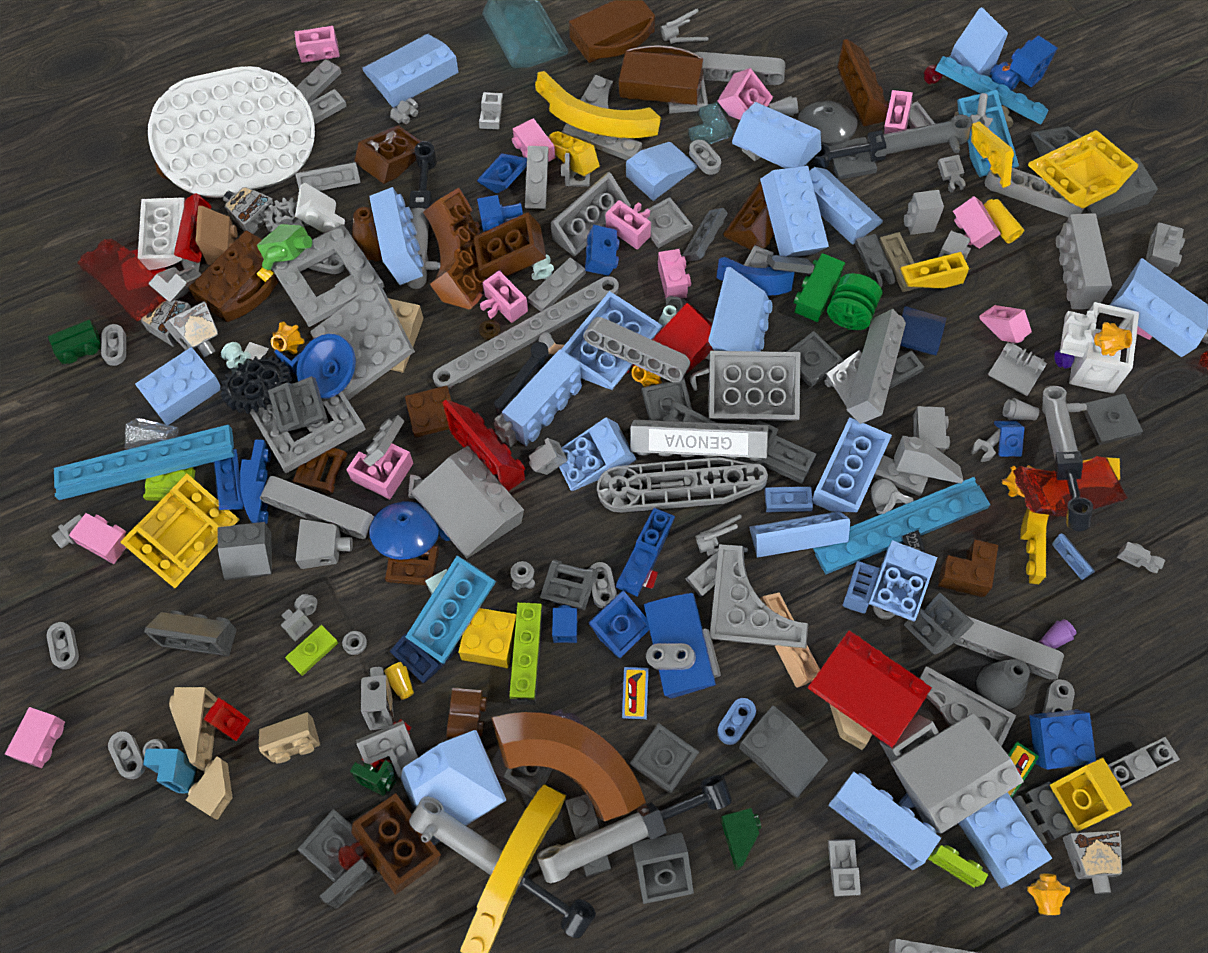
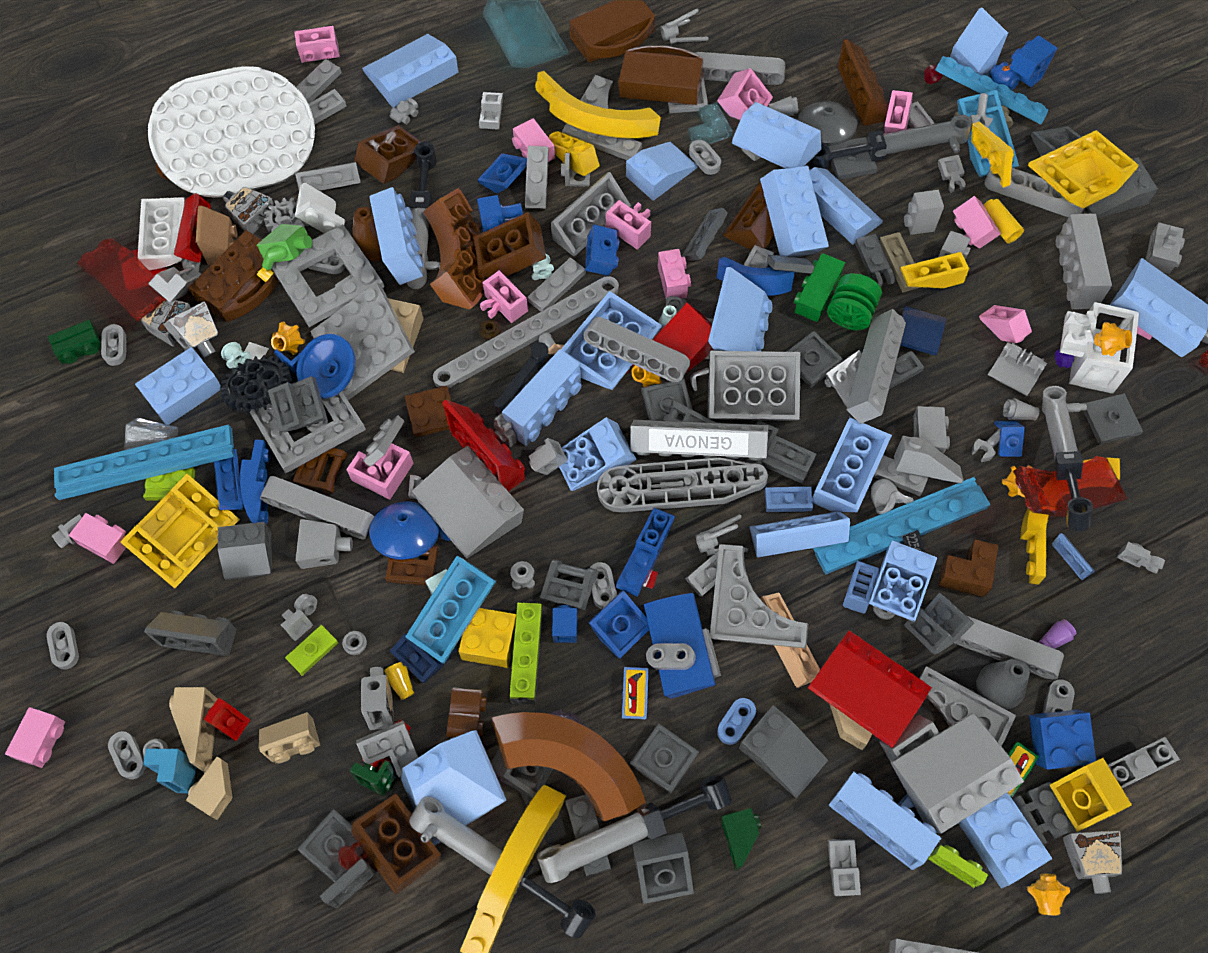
(667, 222): light grey tile -> none

